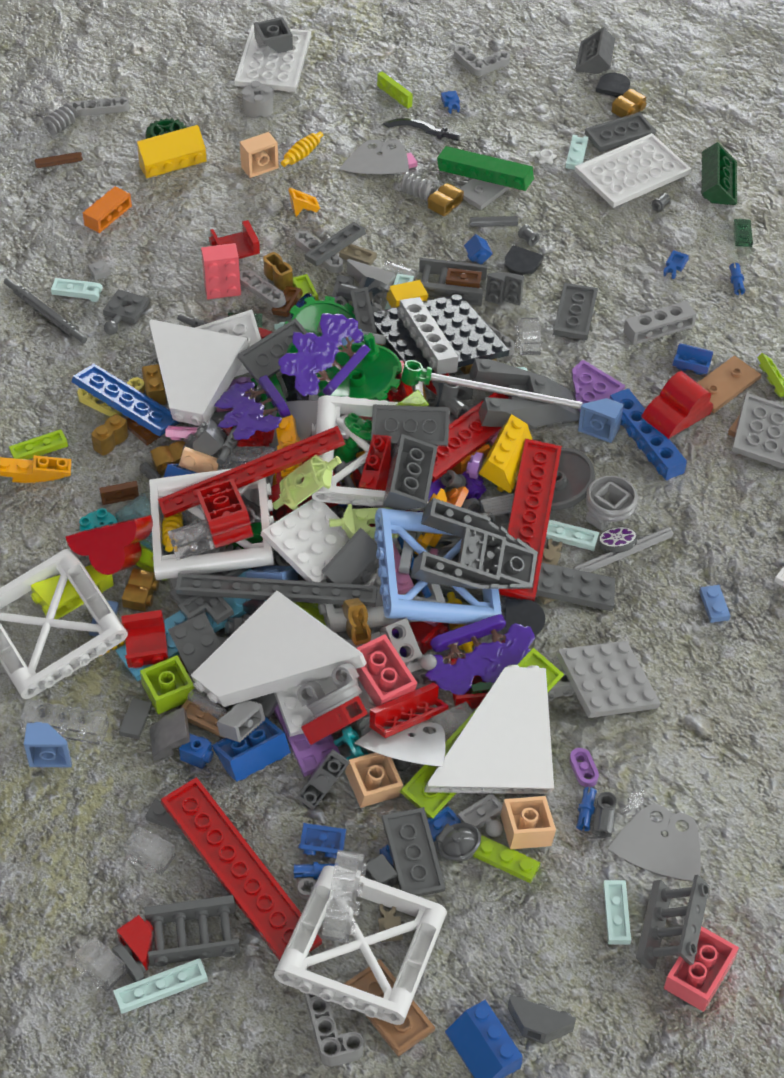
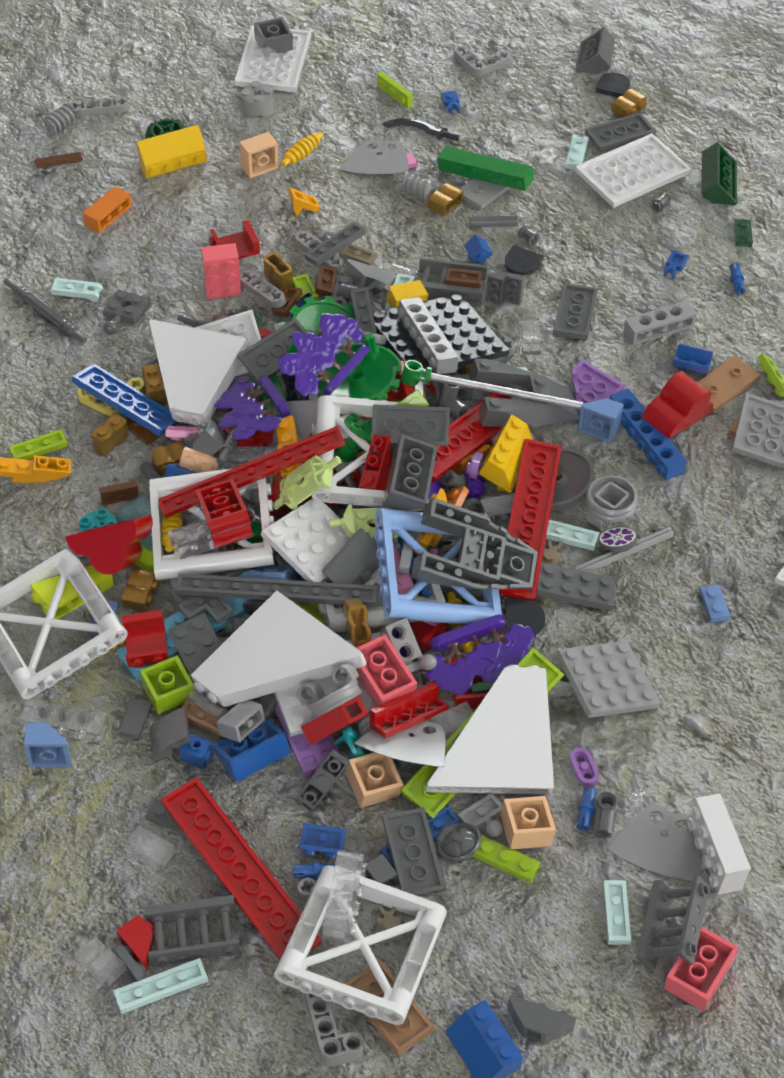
(325, 281): none -> reddish brown plate
(718, 844): none -> white brick

